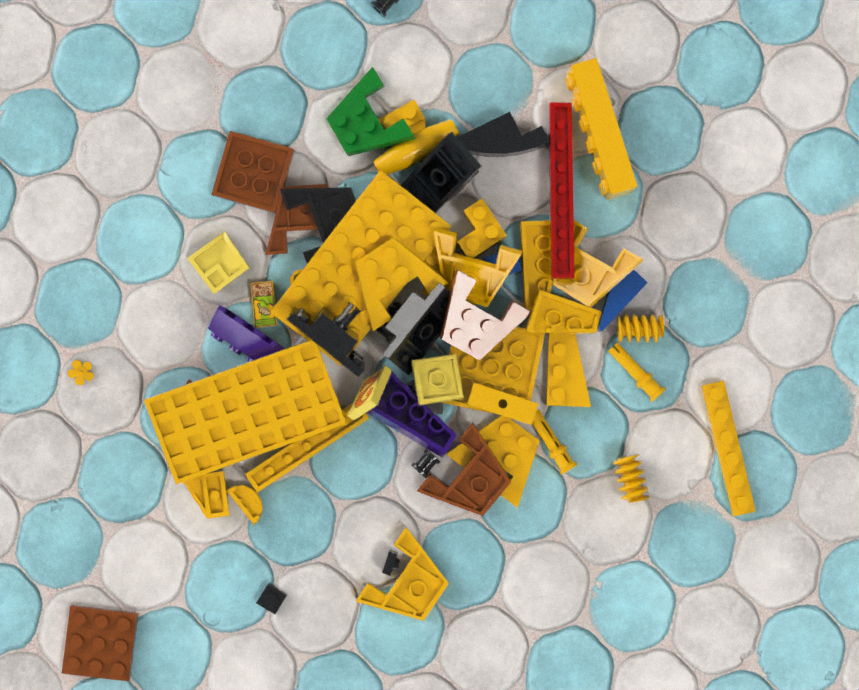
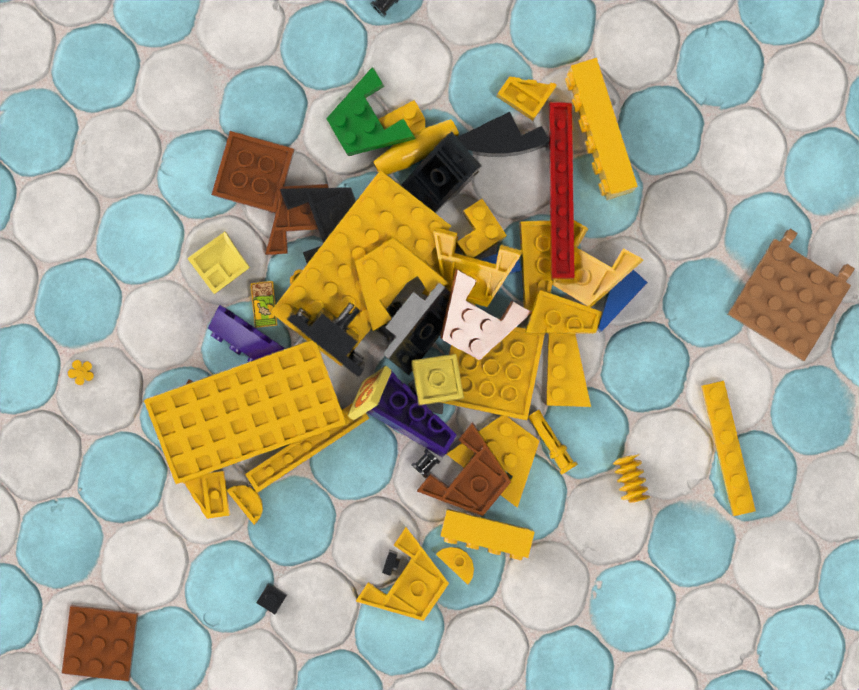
(458, 561): none -> yellow plate
(487, 533): none -> yellow brick
(516, 408): yellow tile -> none
(525, 95): none -> yellow wing
(640, 328): yellow piece -> none
(644, 380): yellow pin -> none
(790, 298): none -> medium nougat plate

